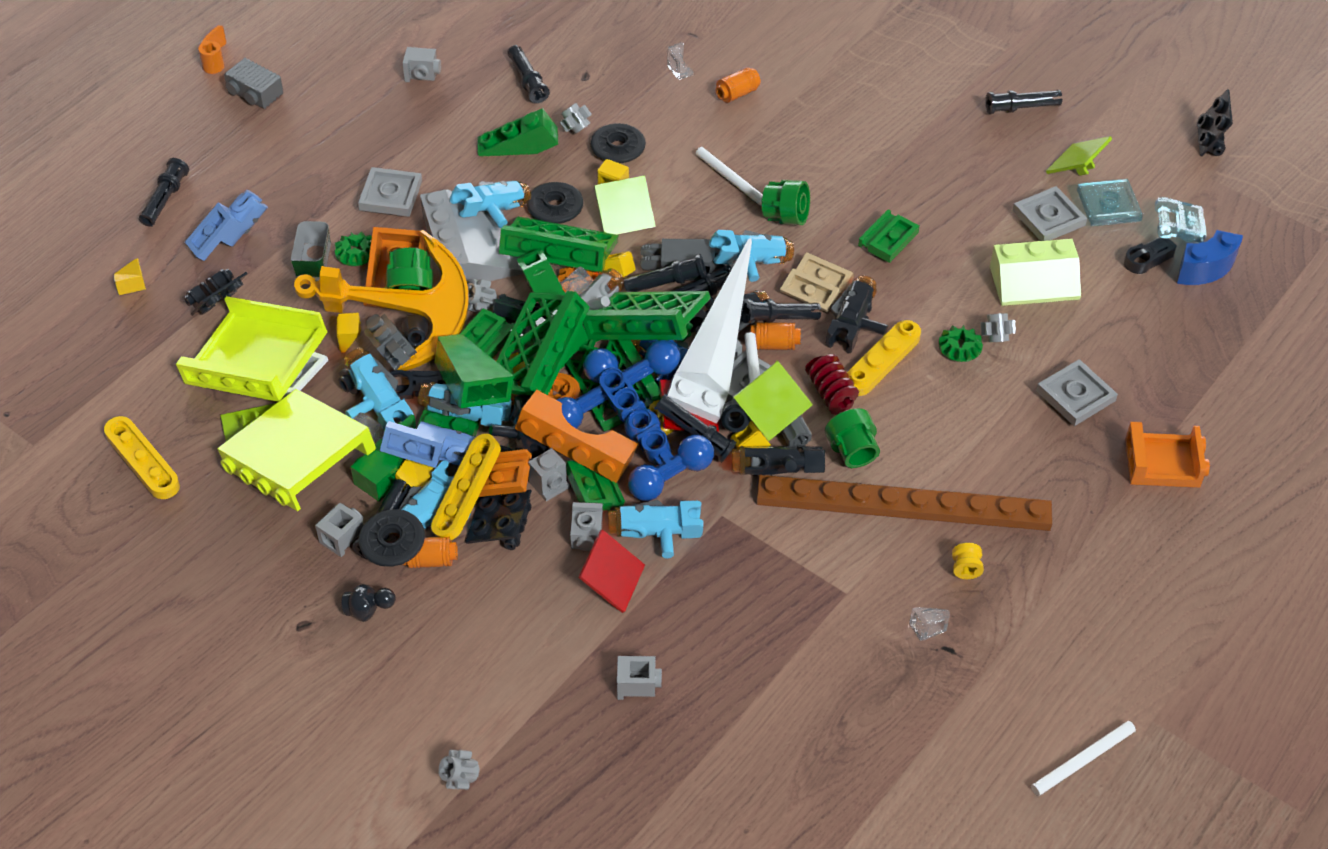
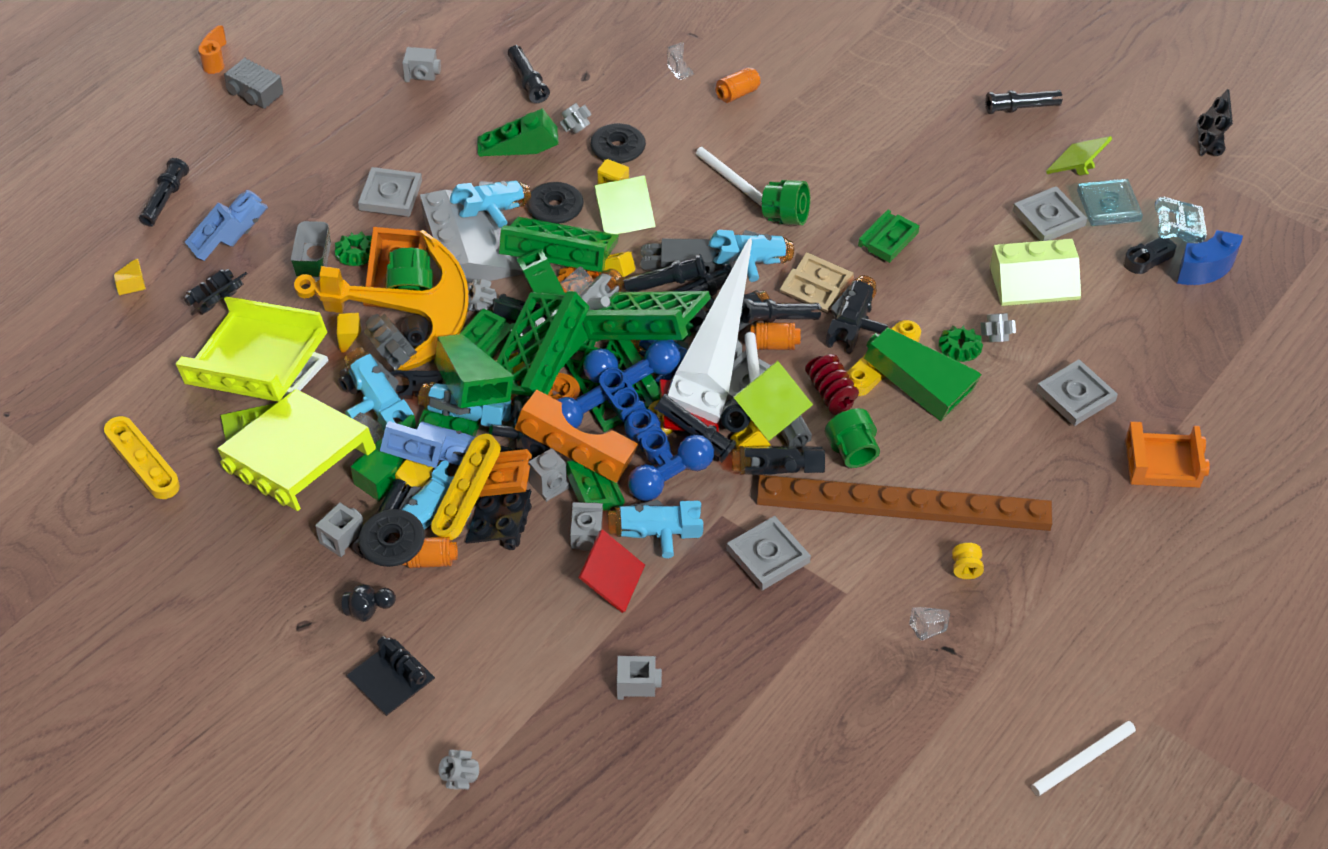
(390, 676): none -> black hinge
(768, 553): none -> light grey plate
(921, 372): none -> green slope

